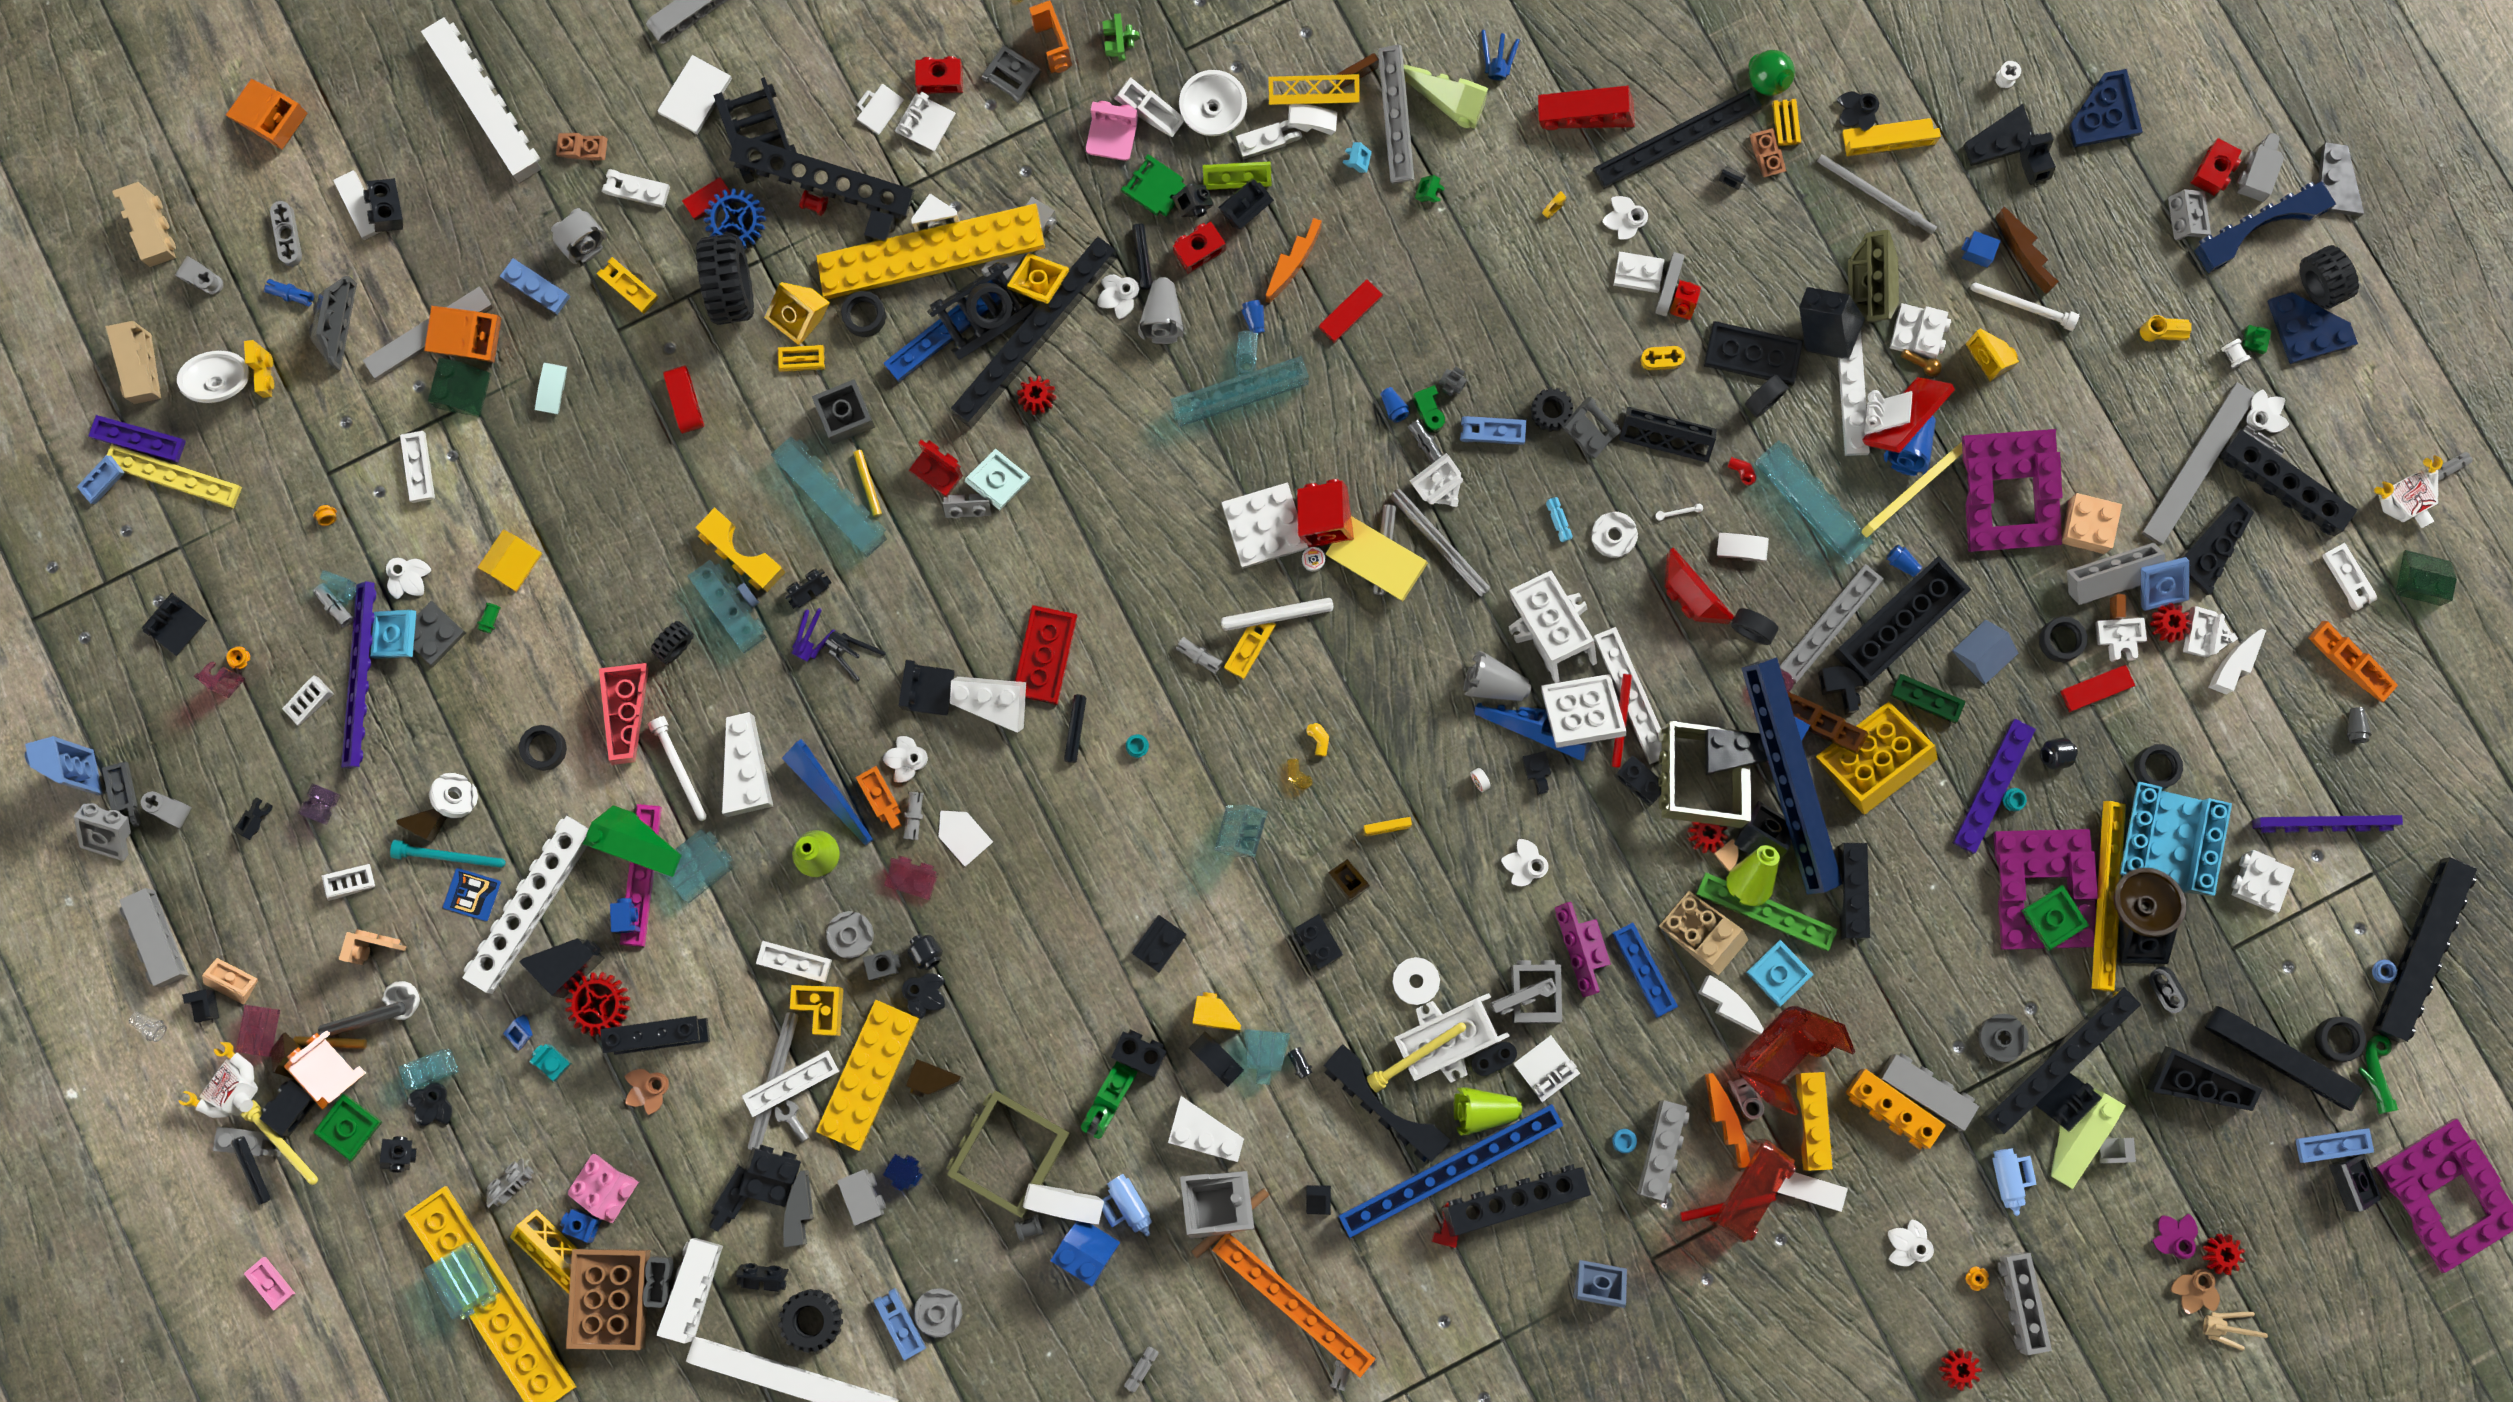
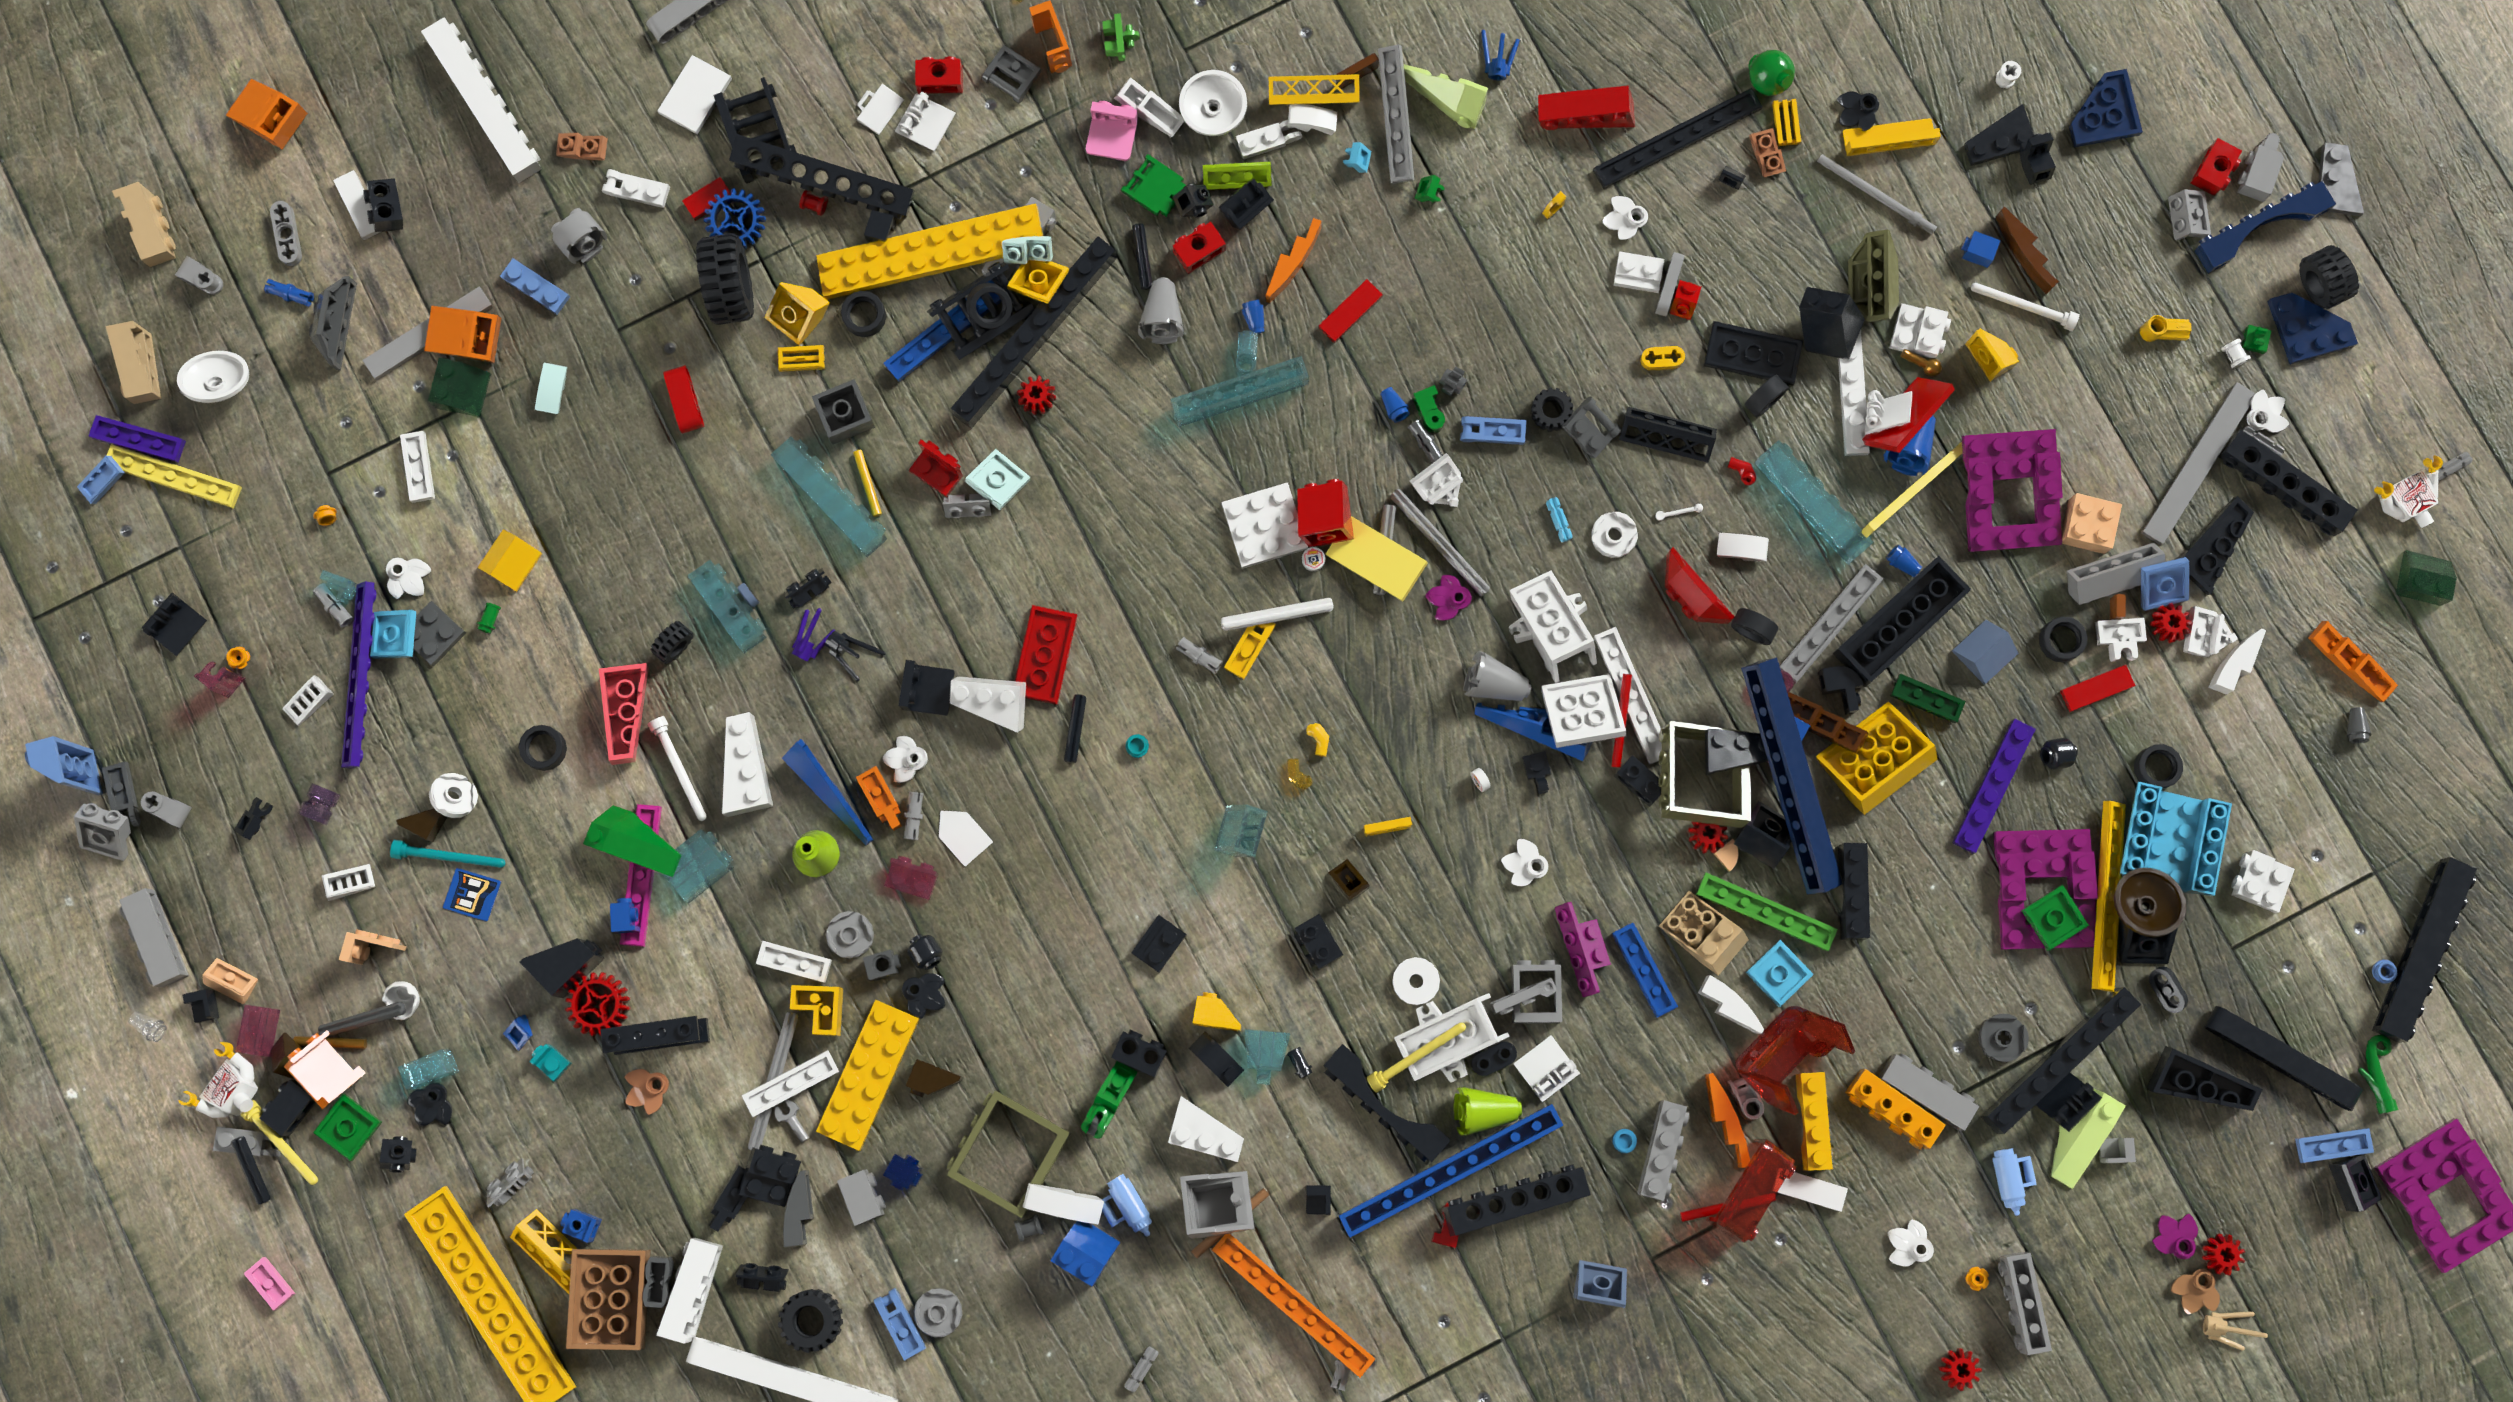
(260, 362): yellow plate -> none
(462, 1281): clear light blue brick -> none
(528, 919): white brick -> none
(602, 1189): bright pink bracket -> none
(628, 285): yellow plate -> none
(719, 531): yellow arch -> none
(933, 214): white slope -> none
(1027, 248): none -> light aqua slope
(1115, 297): white plate -> none
(1445, 598): none -> magenta plate
(1754, 876): lime cone -> none
(2014, 799): teal plate -> none
(2337, 823): dark purple plate -> none
(2349, 576): white plate -> none
(2356, 1030): black tyre -> none

